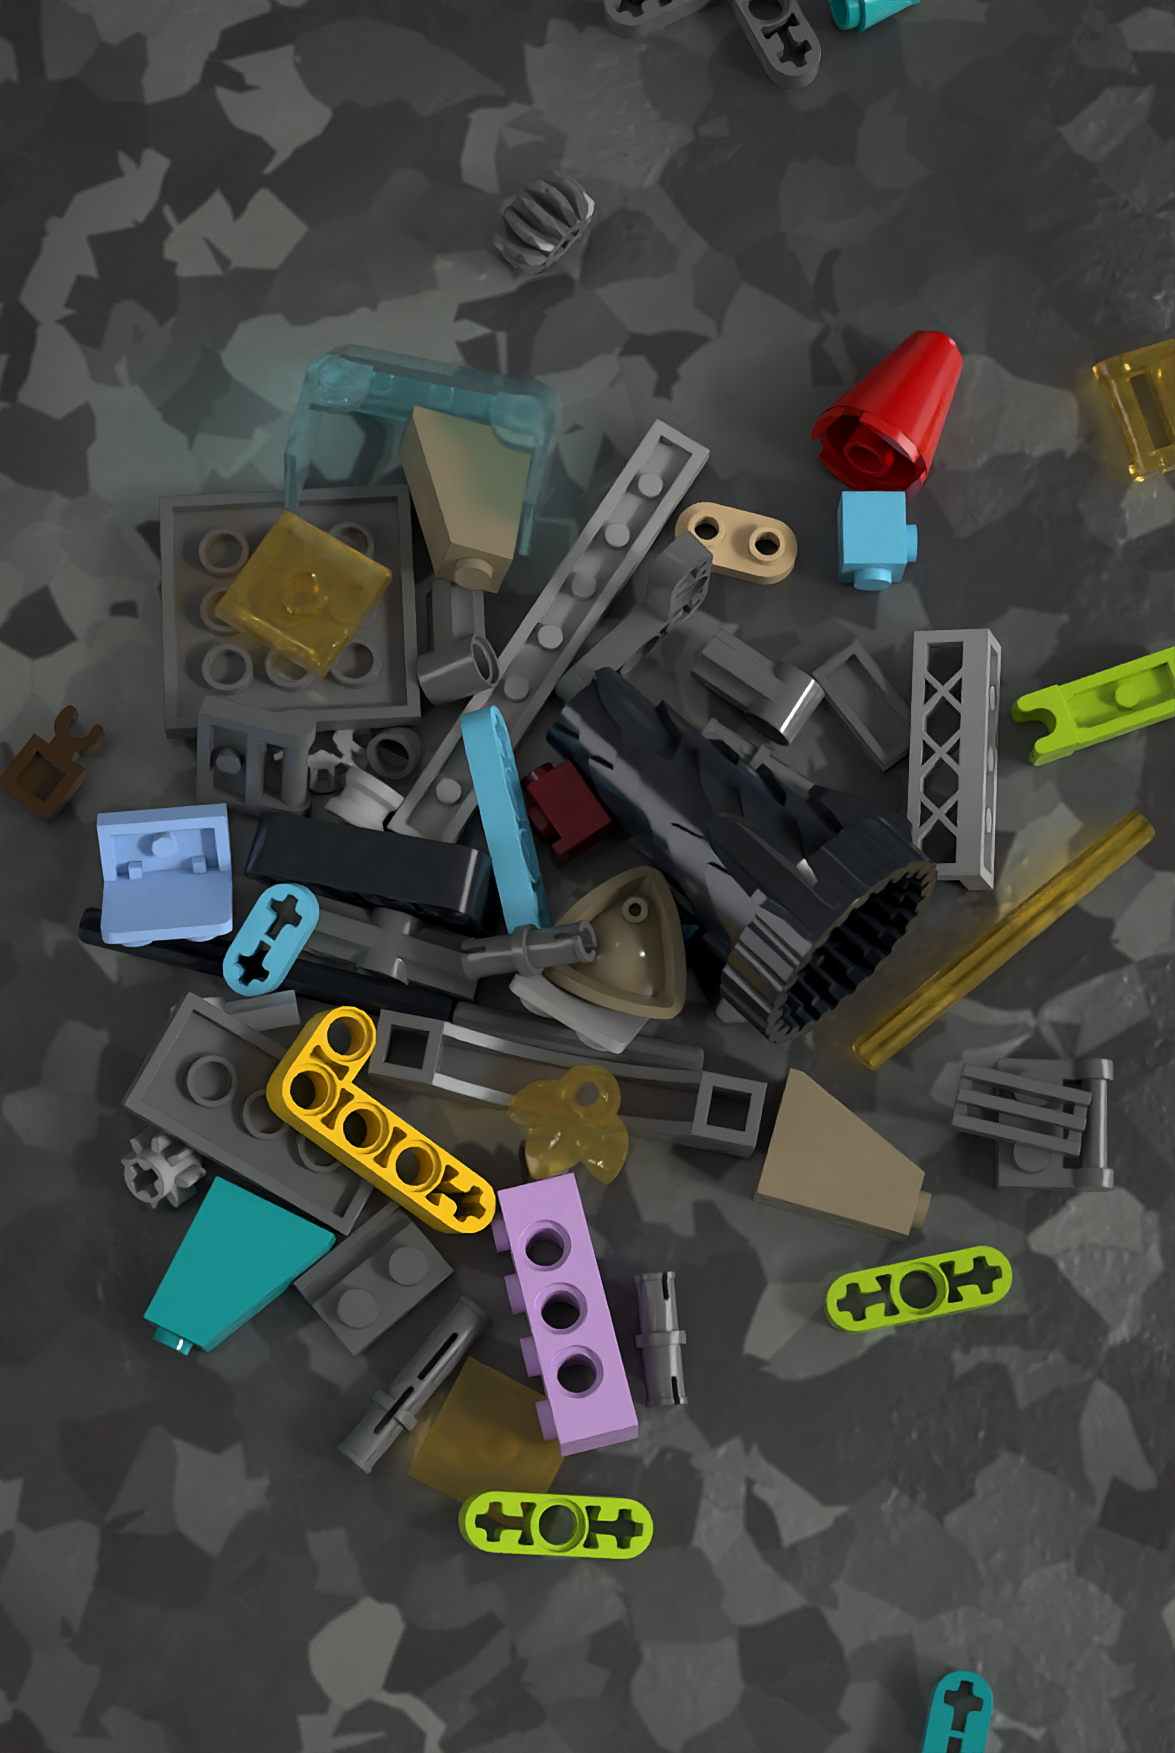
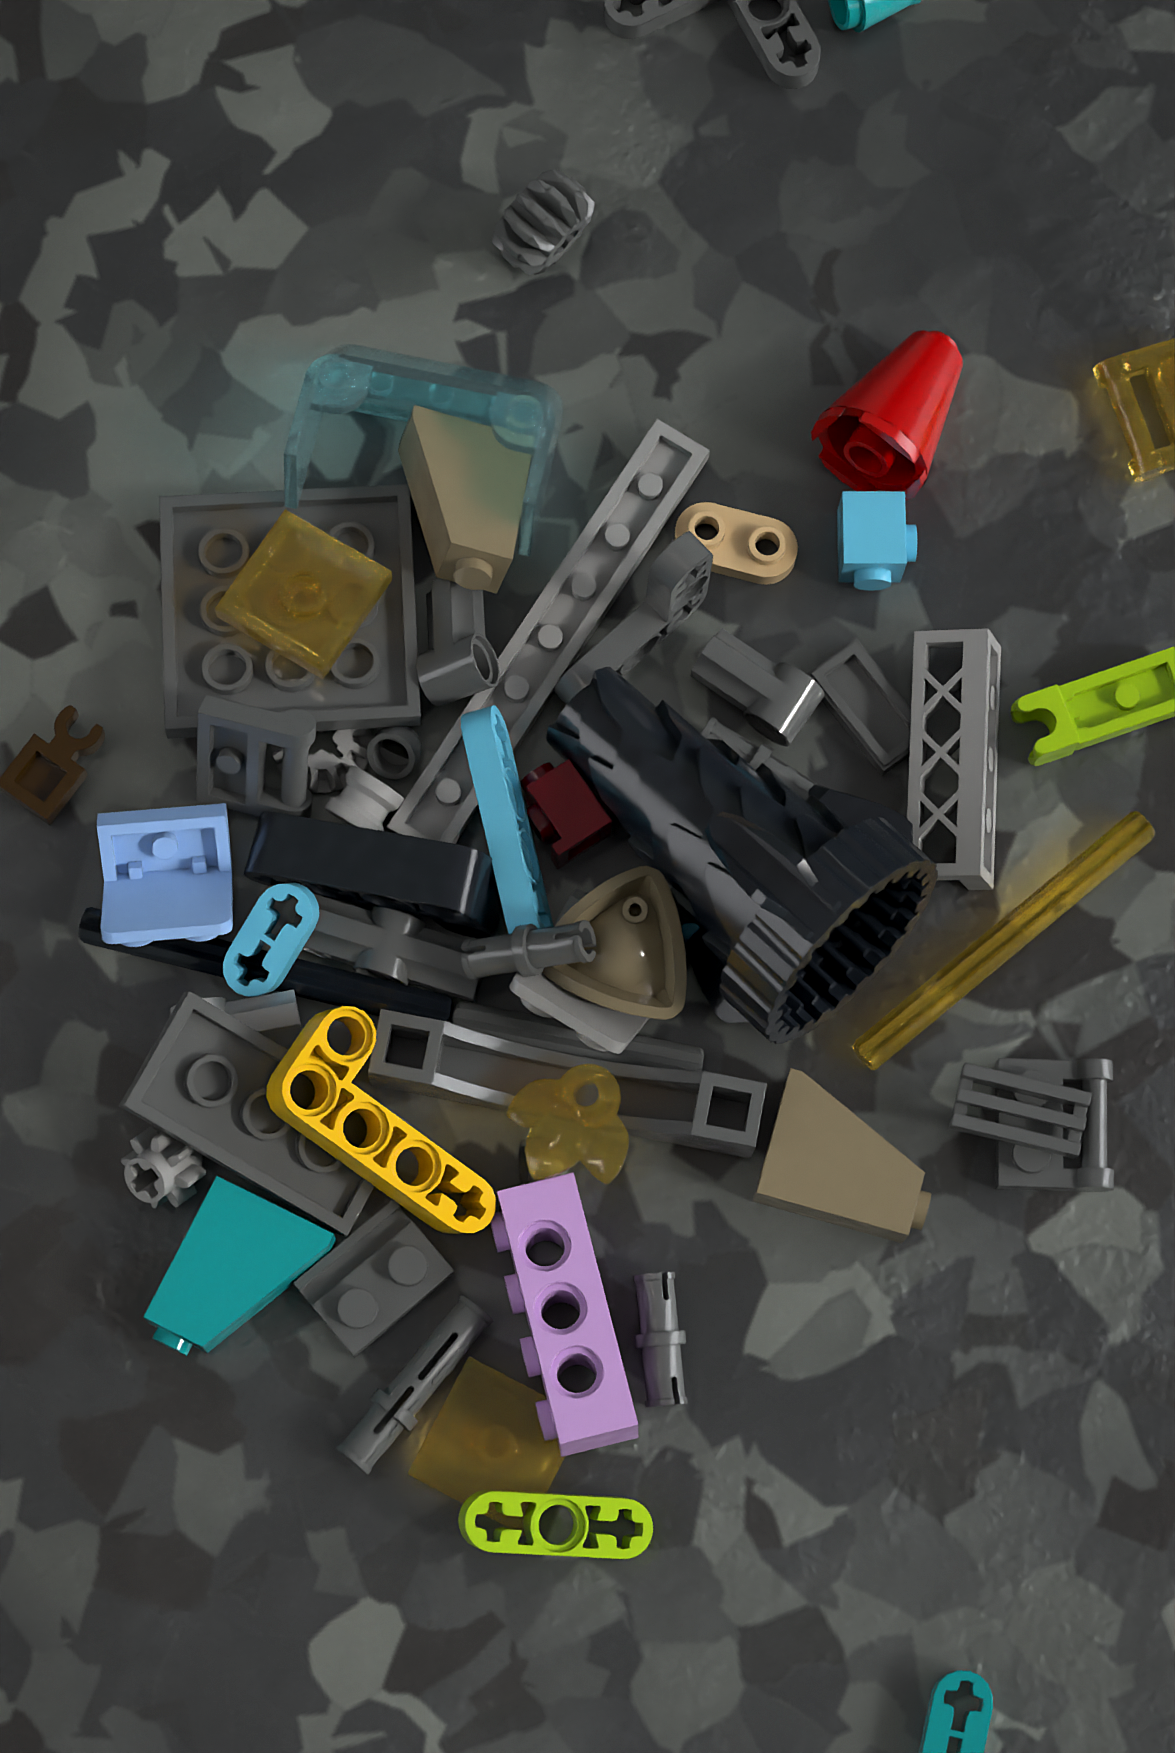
(961, 1264): lime beam -> none

